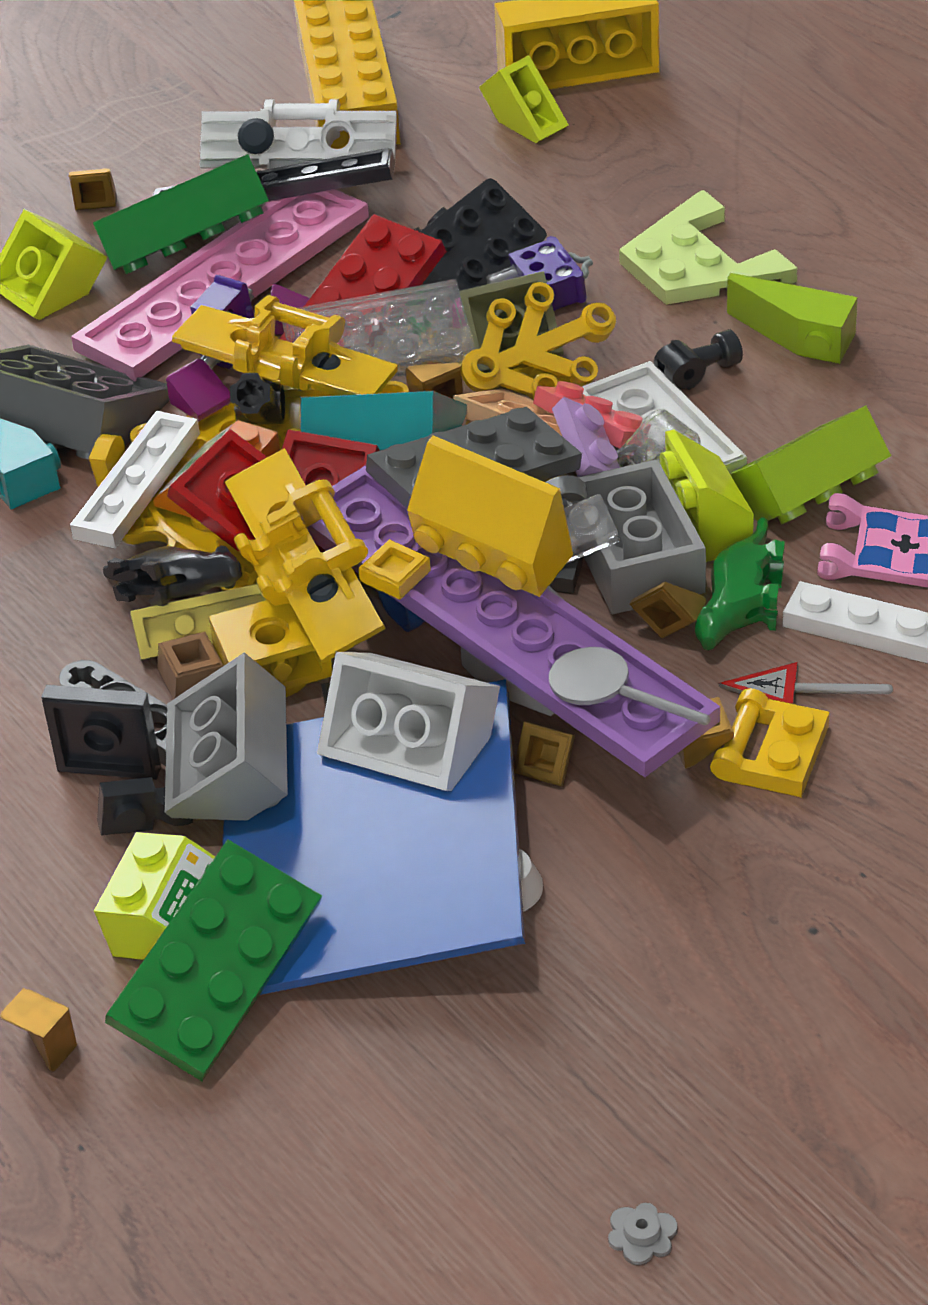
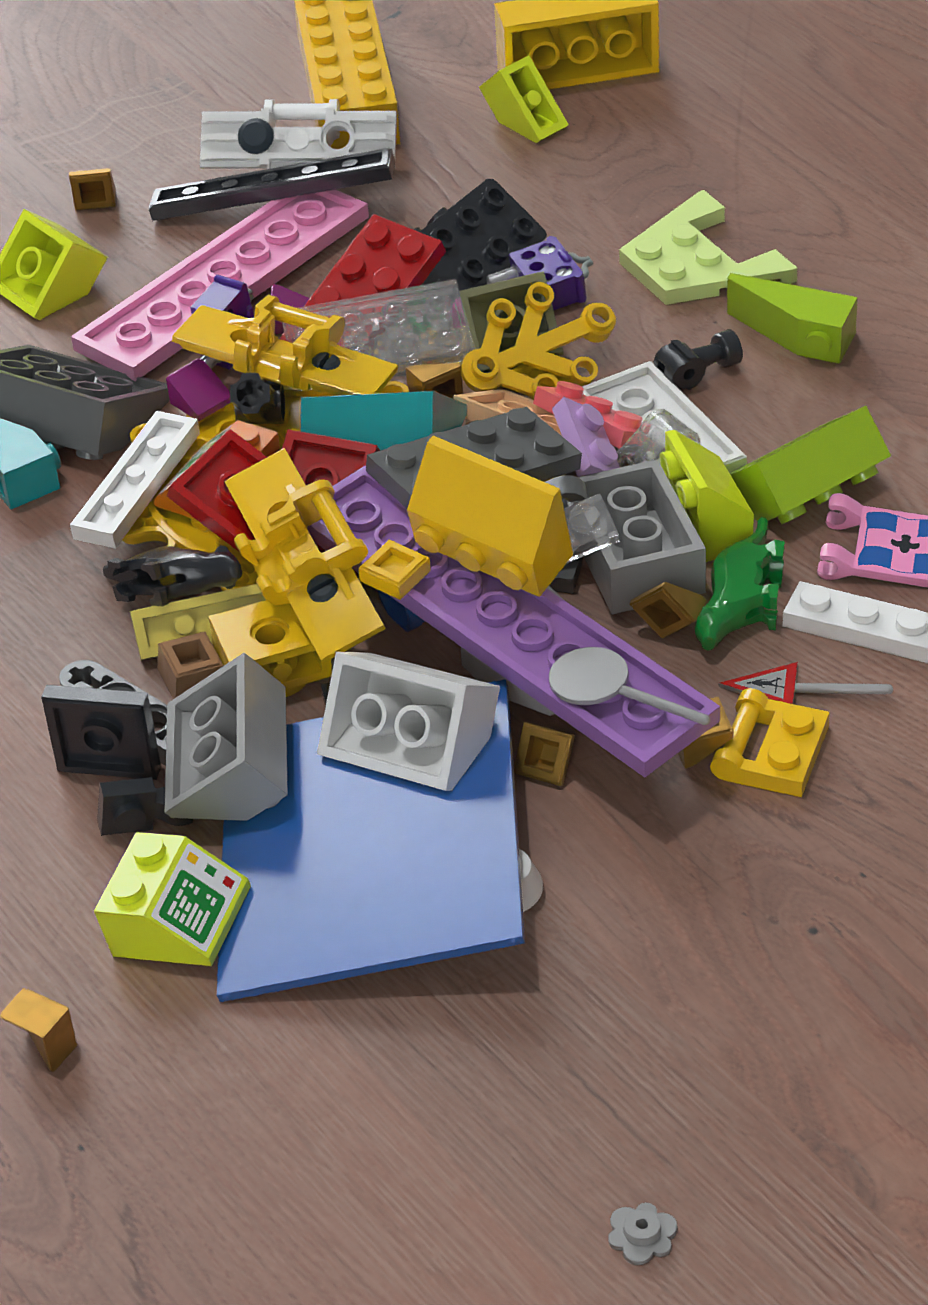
(105, 455): yellow tile -> none
(180, 213): green slope -> none
(213, 960): green plate -> none

